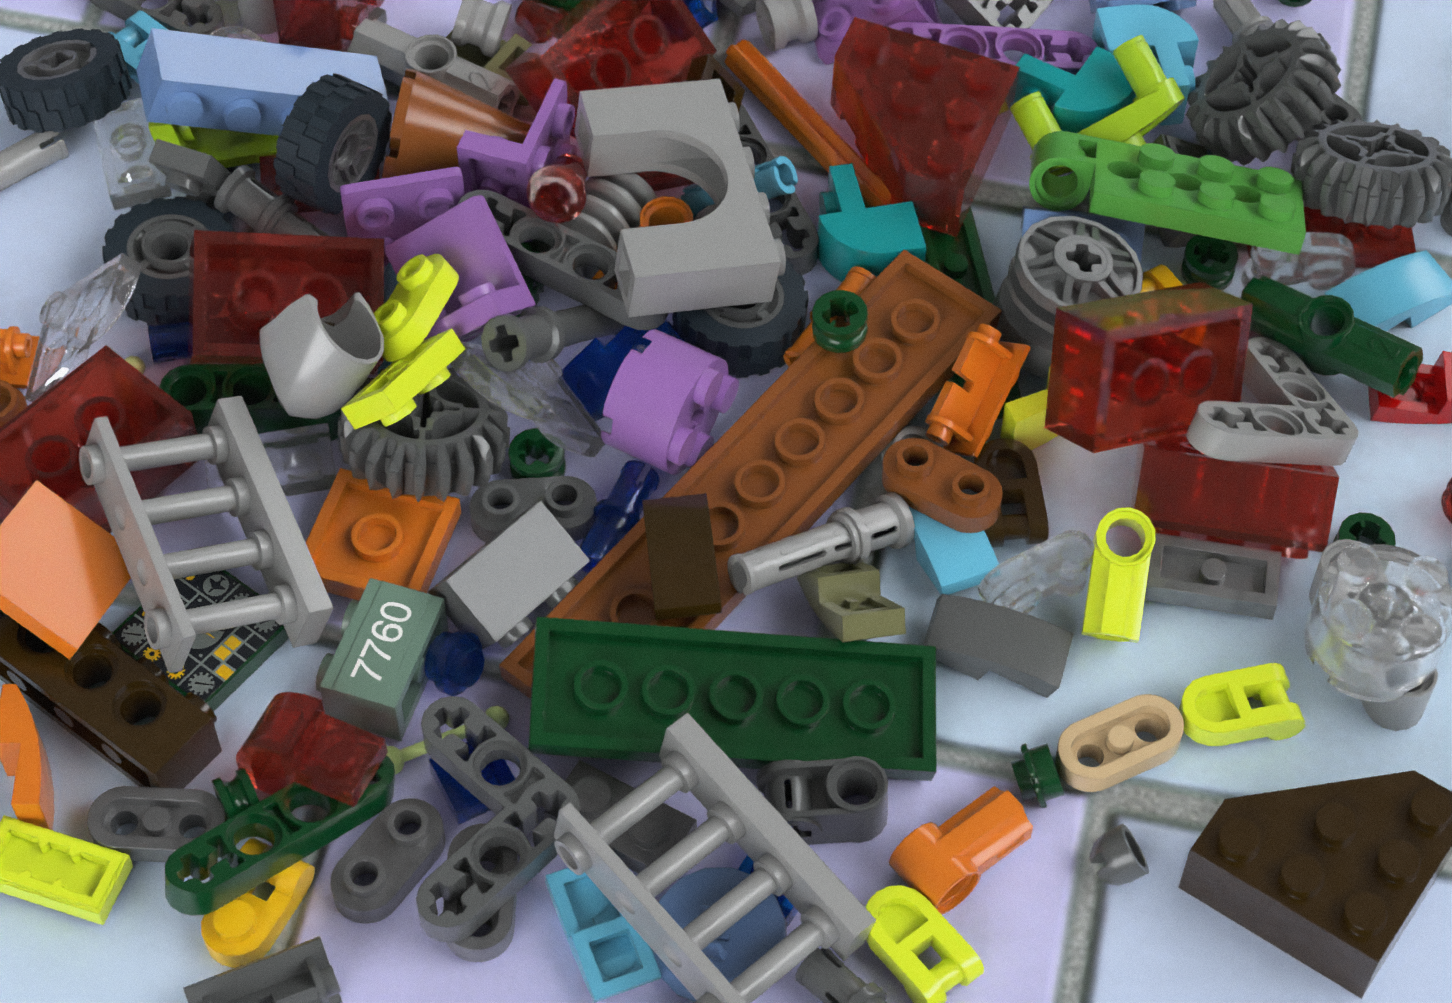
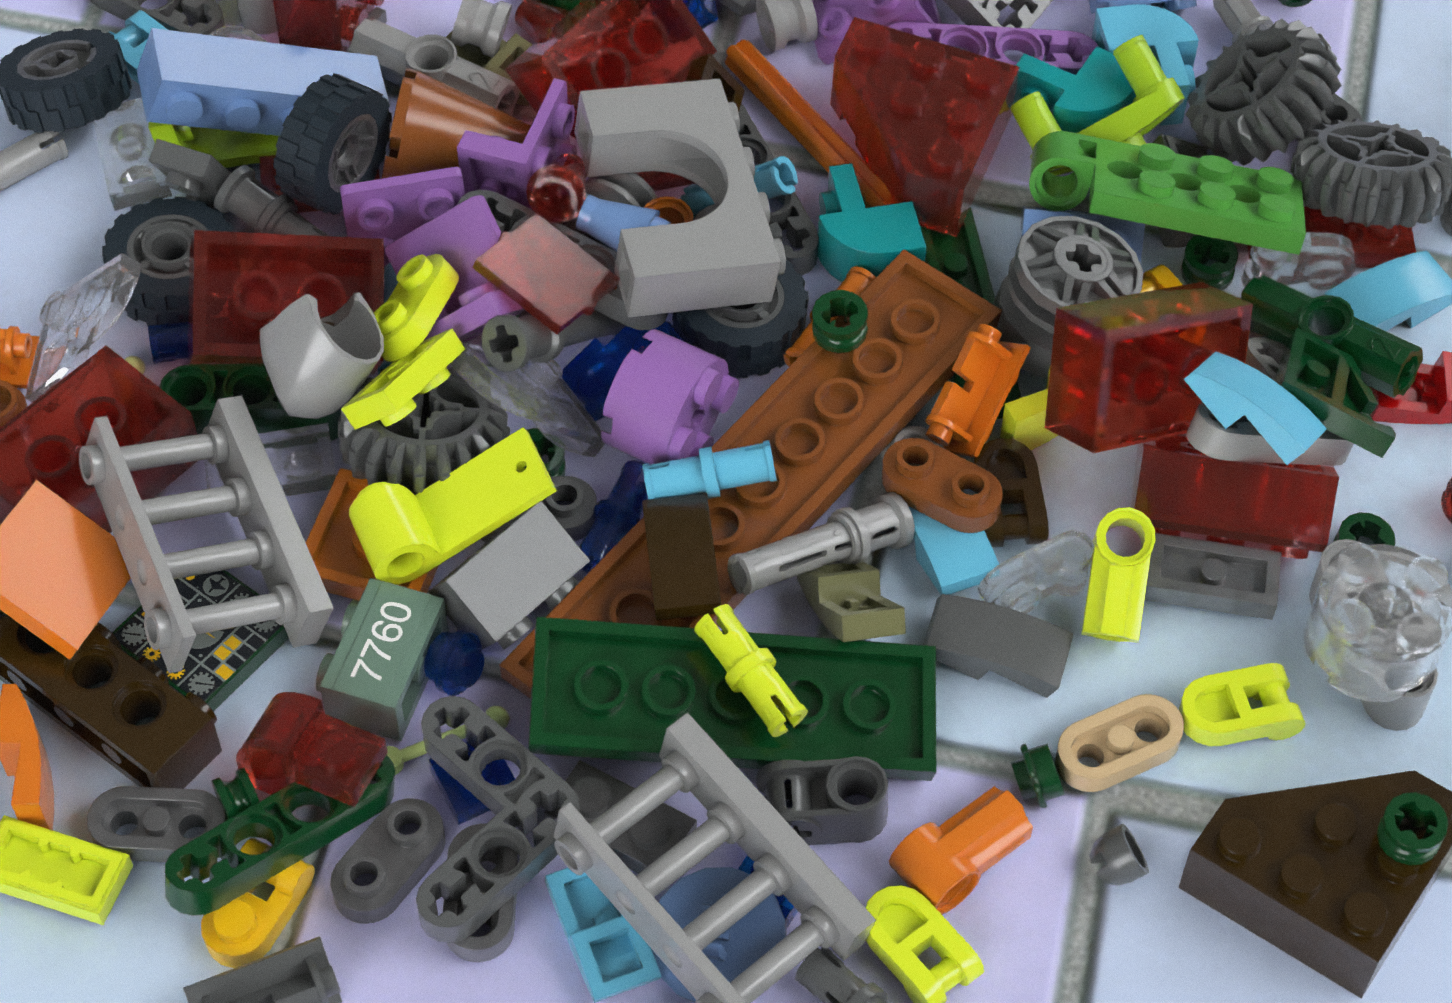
(415, 533): none -> neon yellow door
(546, 273): none -> clear red piece
(606, 218): none -> medium blue cone
(710, 472): none -> medium azure pin
(750, 670): none -> neon yellow pin
(1237, 389): none -> medium azure slope
(1333, 391): none -> dark green wing
(1420, 812): none -> dark green bush

